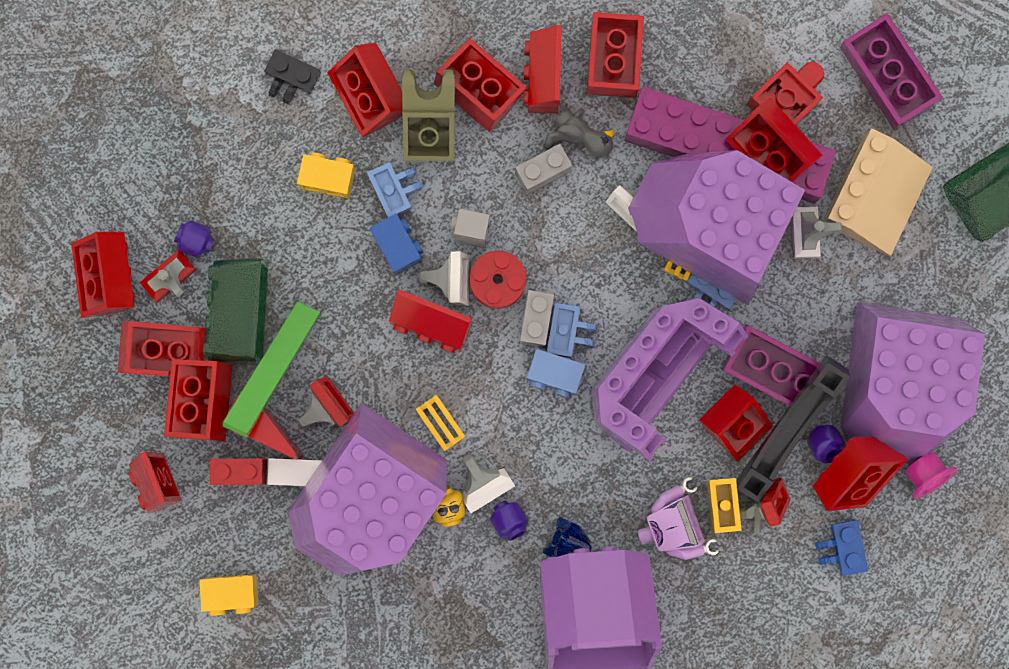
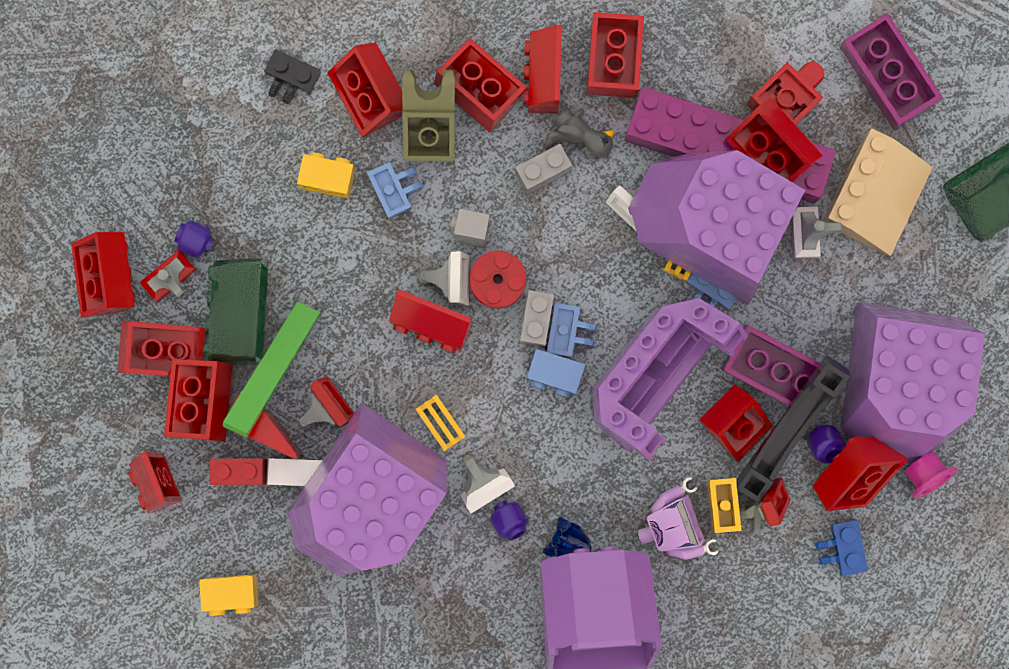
(396, 244): blue brick -> none
(450, 508): yellow head -> none

